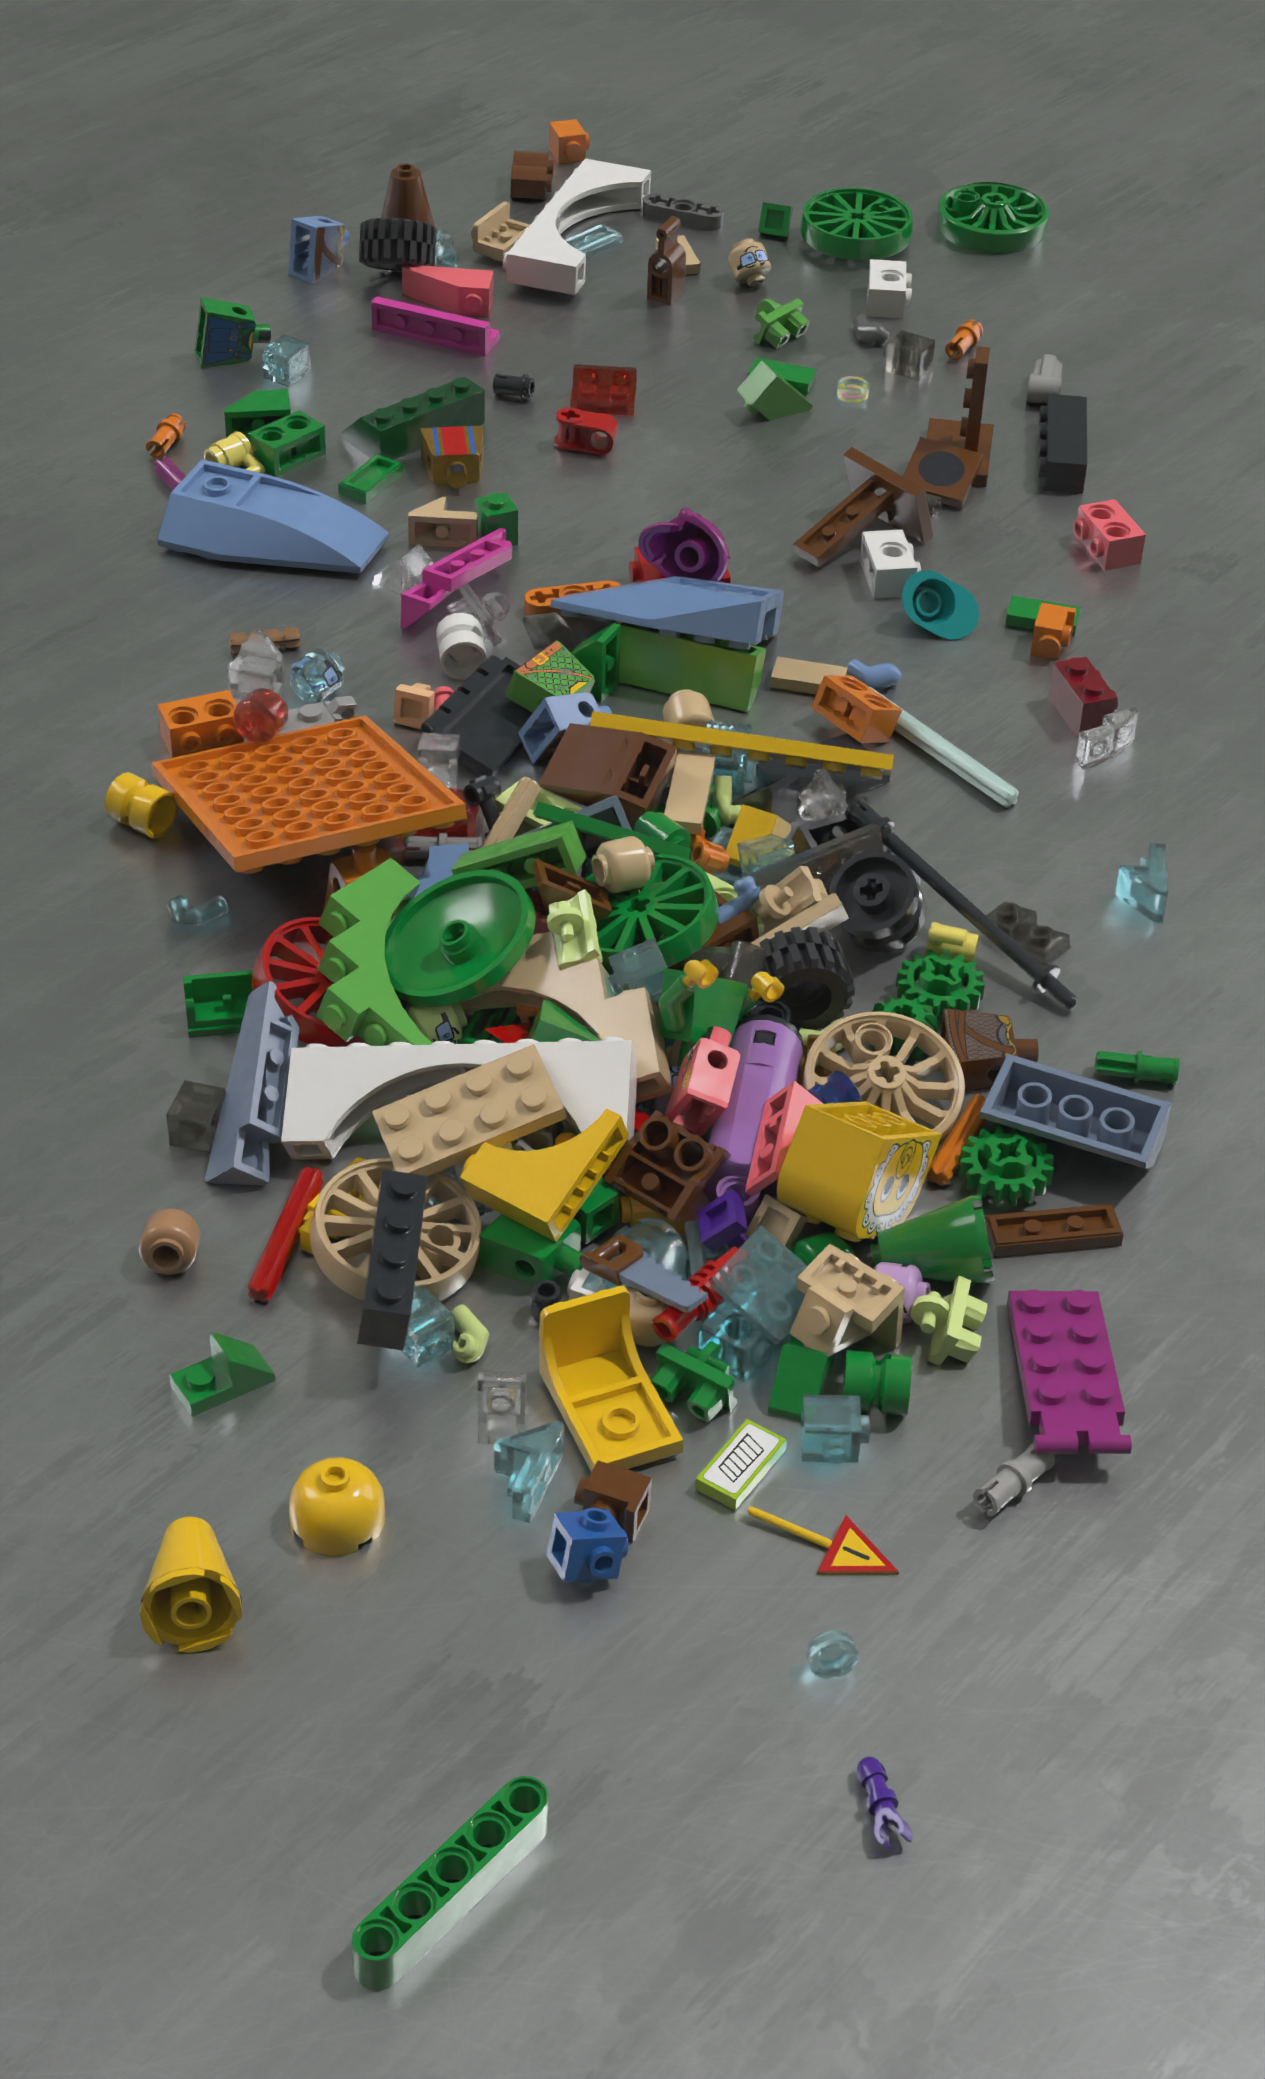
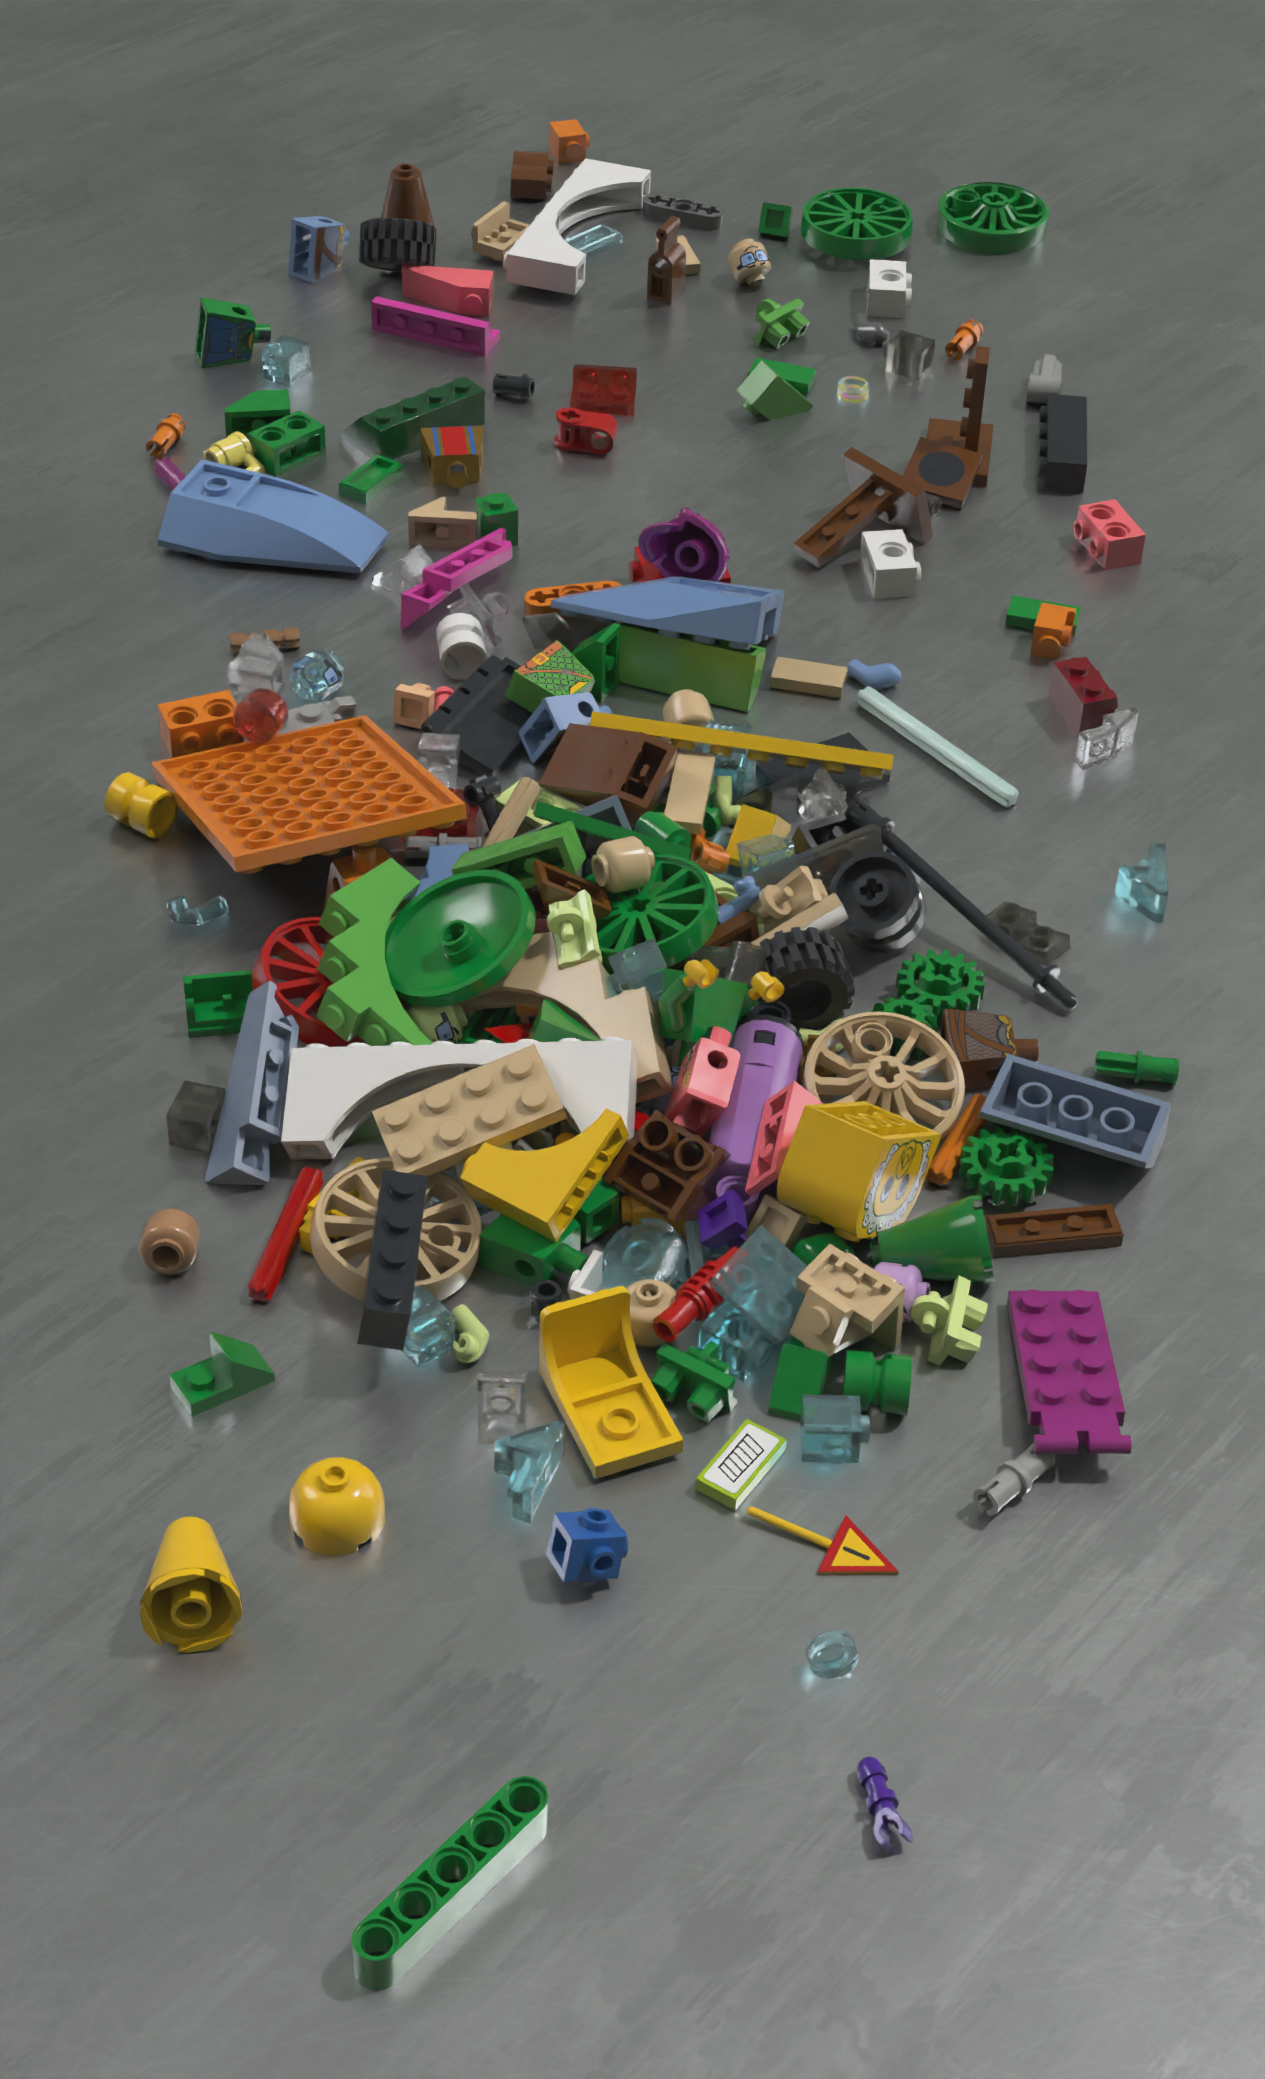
(445, 254): clear light blue piece -> none
(620, 1492): reddish brown brick -> none
(642, 1273): piece -> none
(836, 1089): clear blue wheel -> none
(856, 709): orange brick -> none
(940, 605): teal piece -> none
(953, 939): light yellow piece -> none

